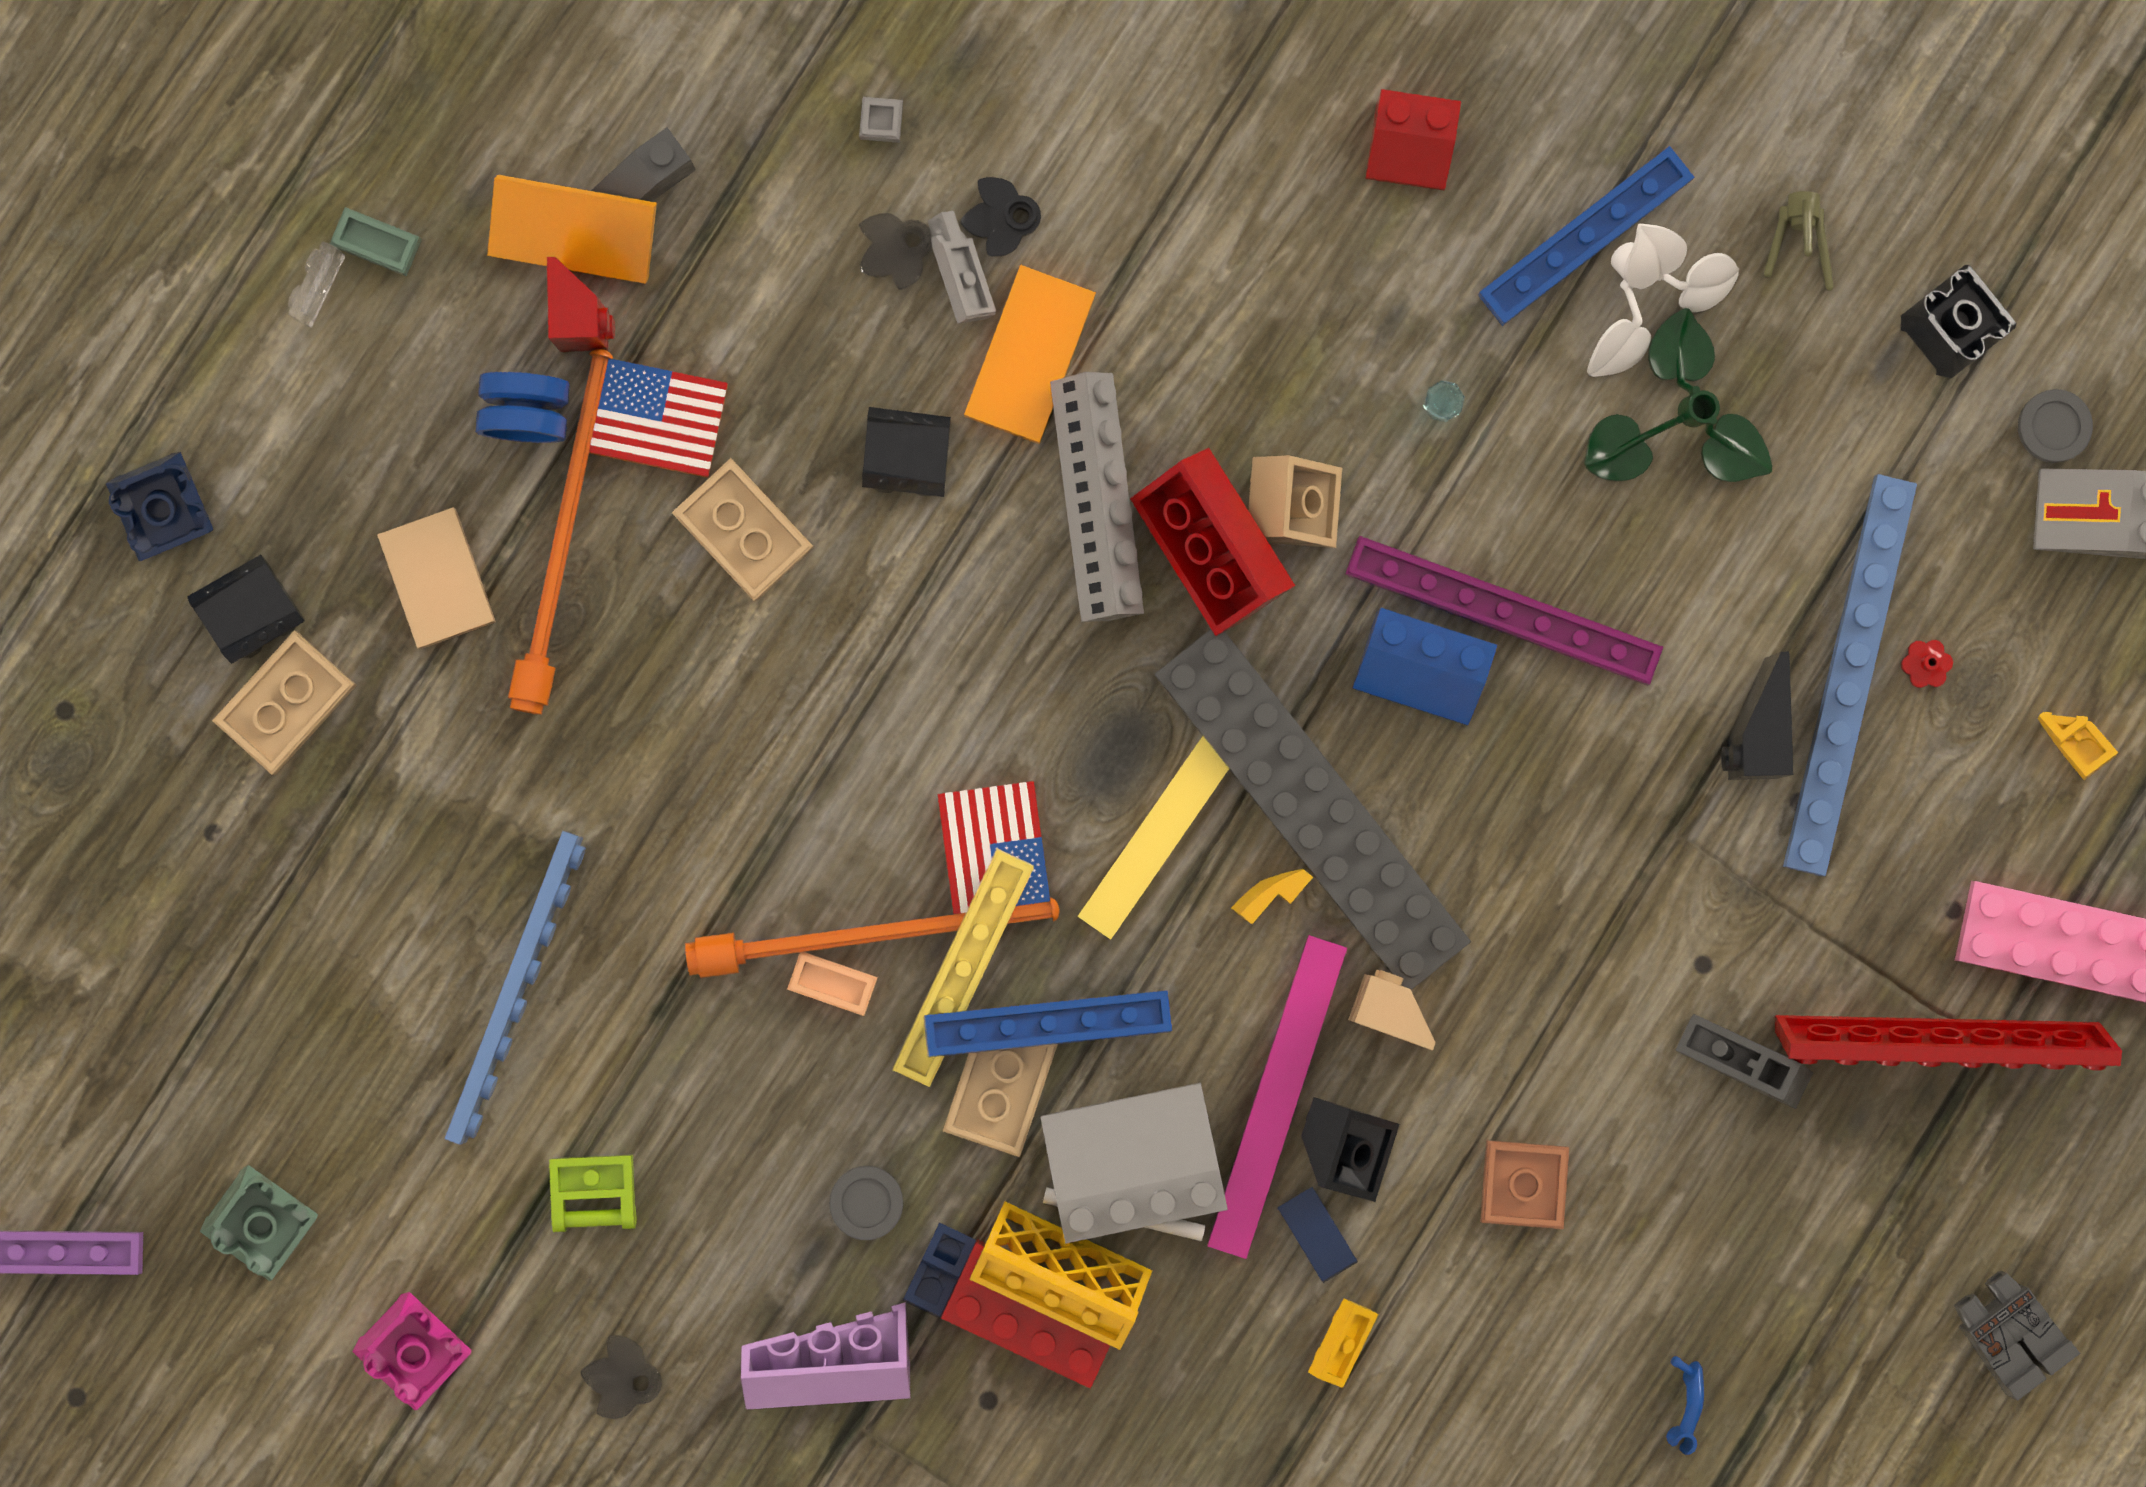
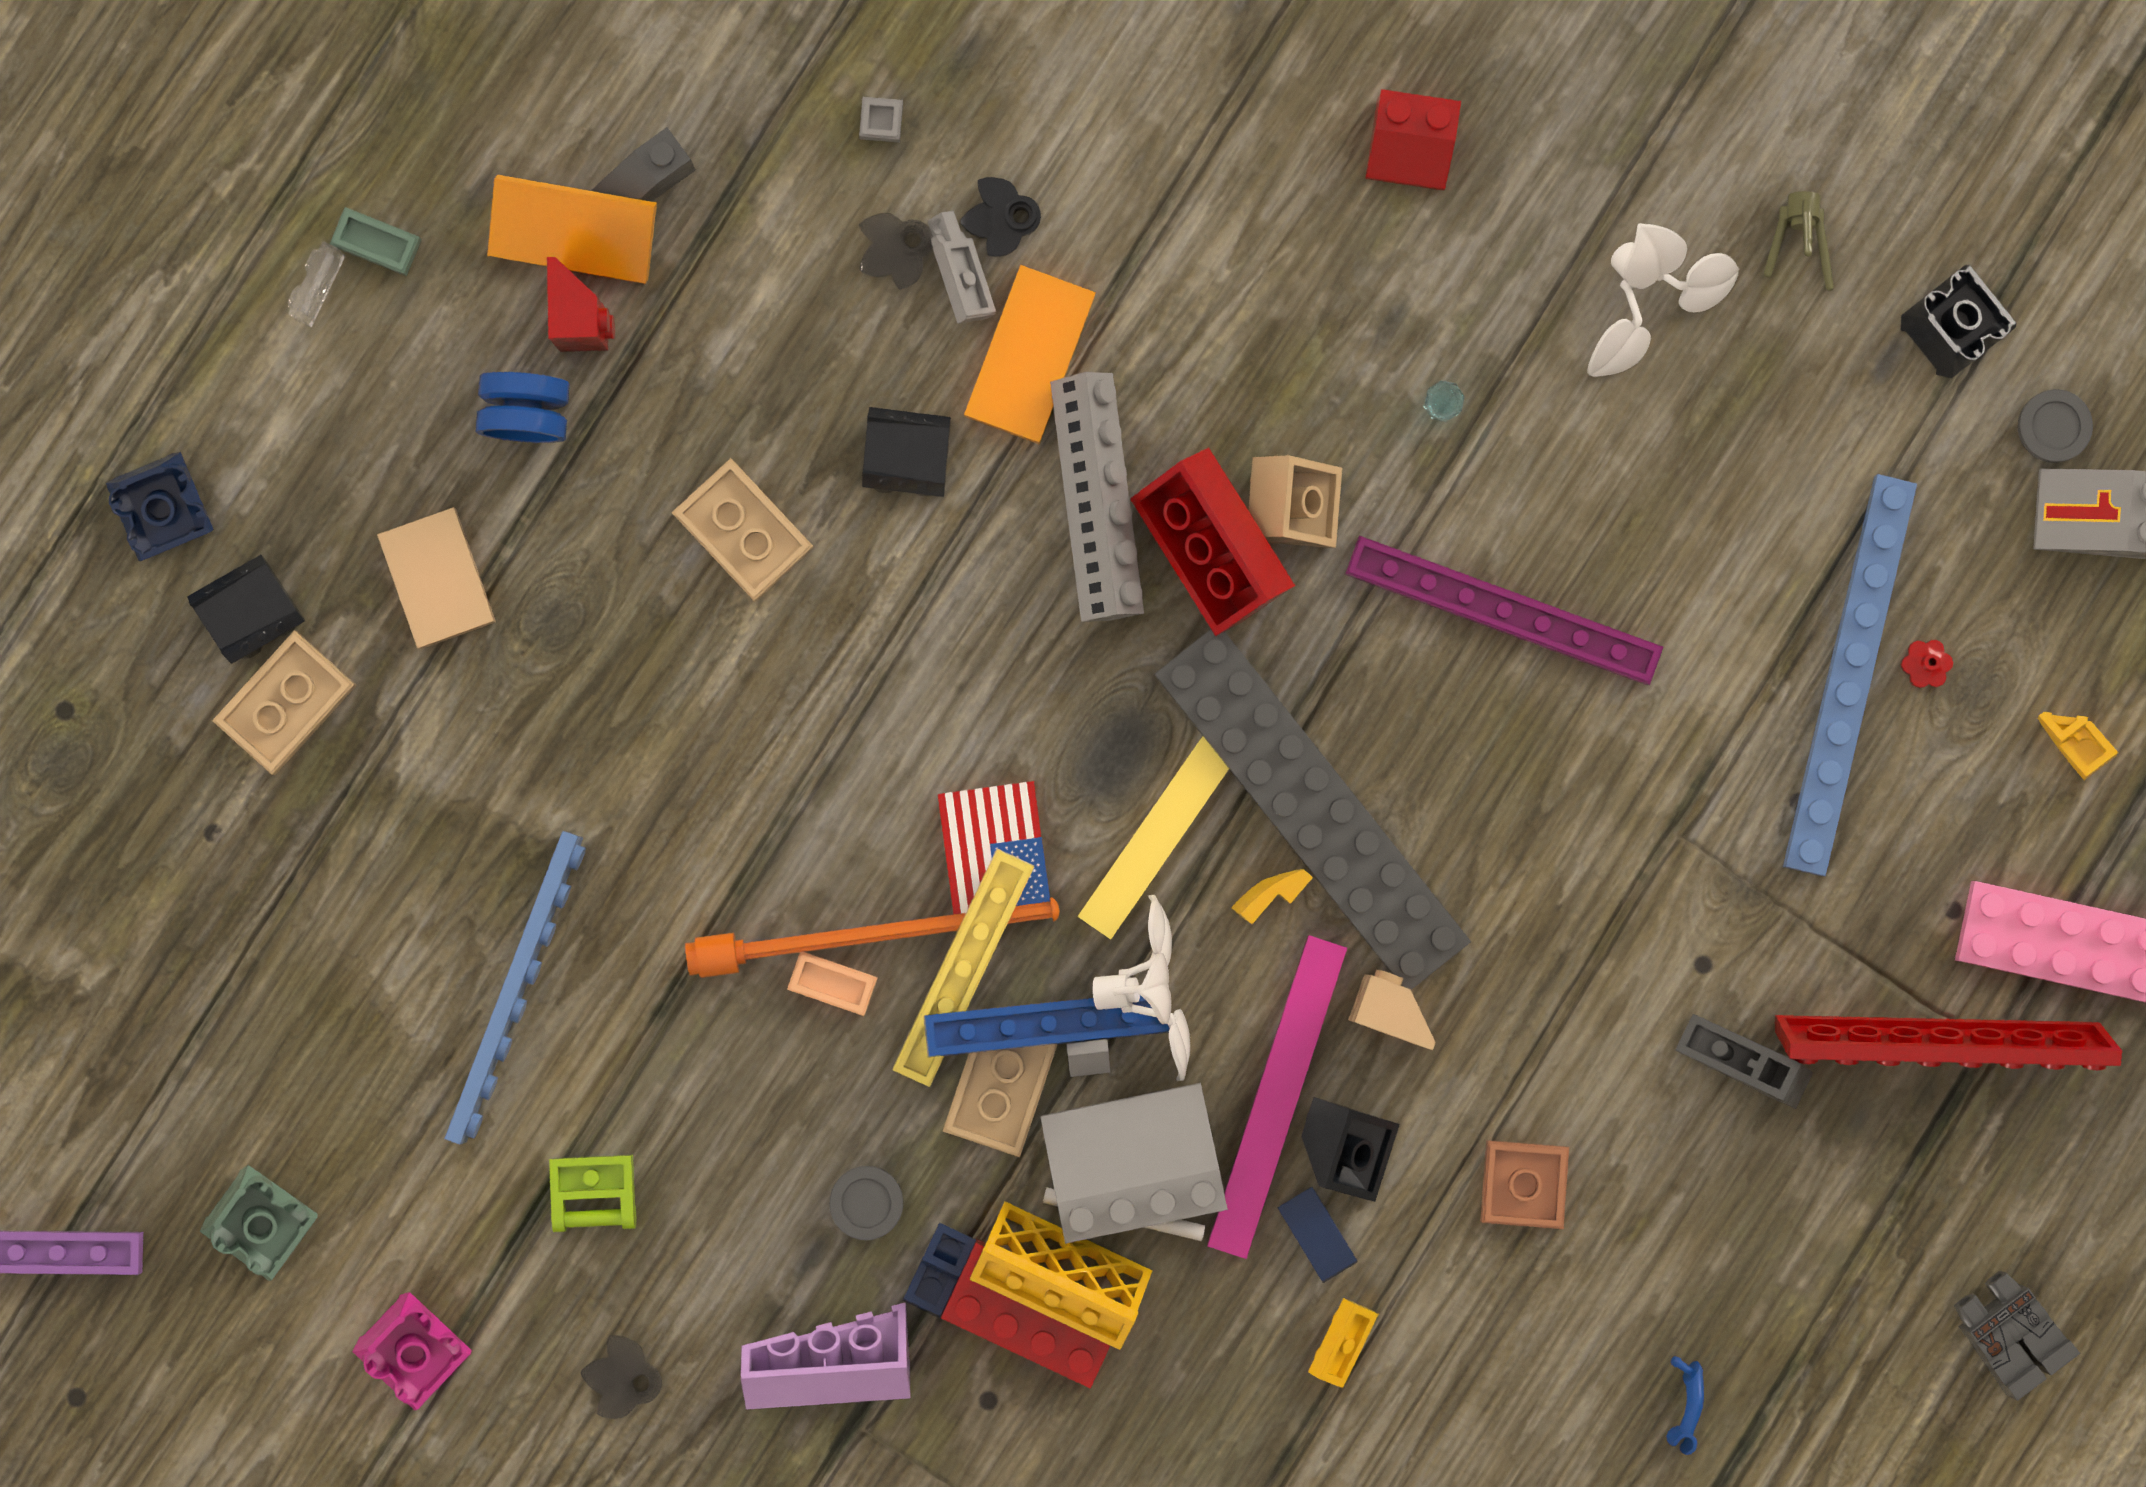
(632, 417): flag -> none
(1088, 1057): none -> light grey tile
(1122, 991): none -> white plant
(1424, 666): blue slope -> none
(1586, 236): blue plate -> none
(1682, 352): dark green plant -> none
(1762, 733): black slope -> none

